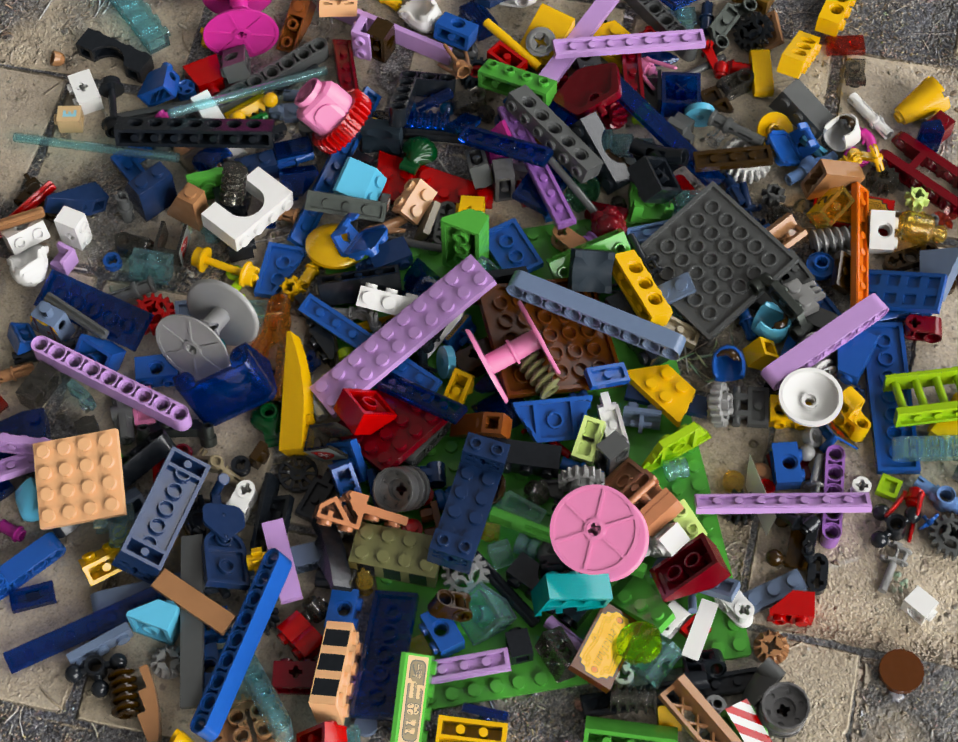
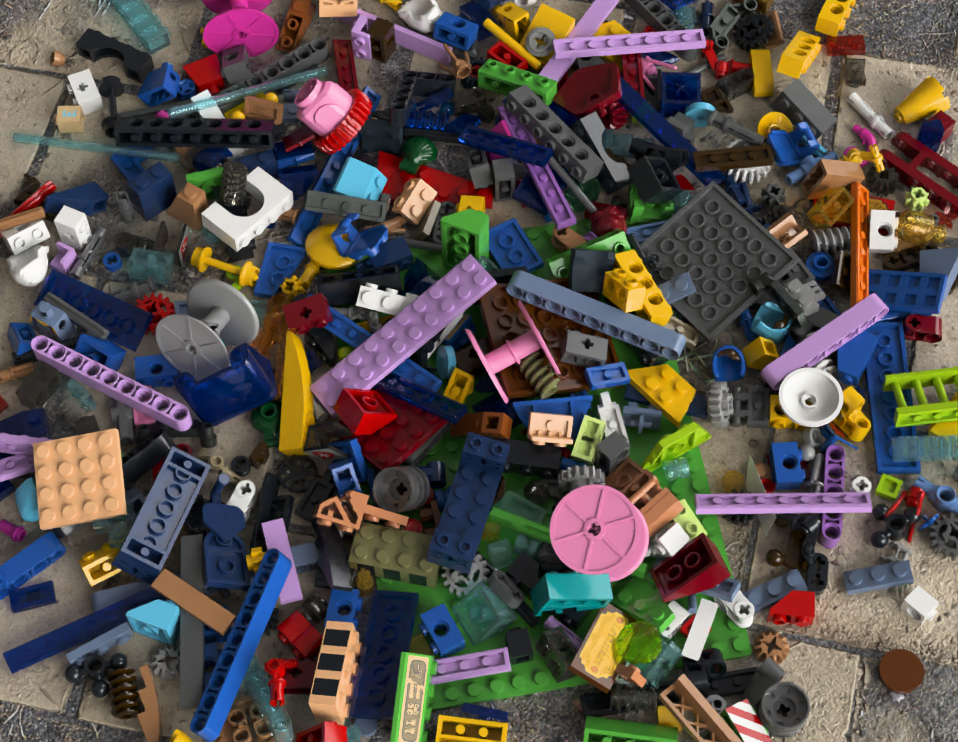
(84, 259): none -> flat silver pin
(263, 109): none -> medium nougat plate
(276, 671): none -> red pin
(297, 313): none -> dark red brick
(298, 138): none -> dark red piece
(451, 605): dark brown piece -> none
(505, 589): none -> dark grey beam
(512, 20): none -> yellow torso
(550, 428): none -> light nougat bracket
(583, 349): none -> dark grey brick
(624, 290): none -> yellow brick
(631, 674): none -> nougat plate
(842, 132): white piece -> none
(878, 577): none -> sand blue plate

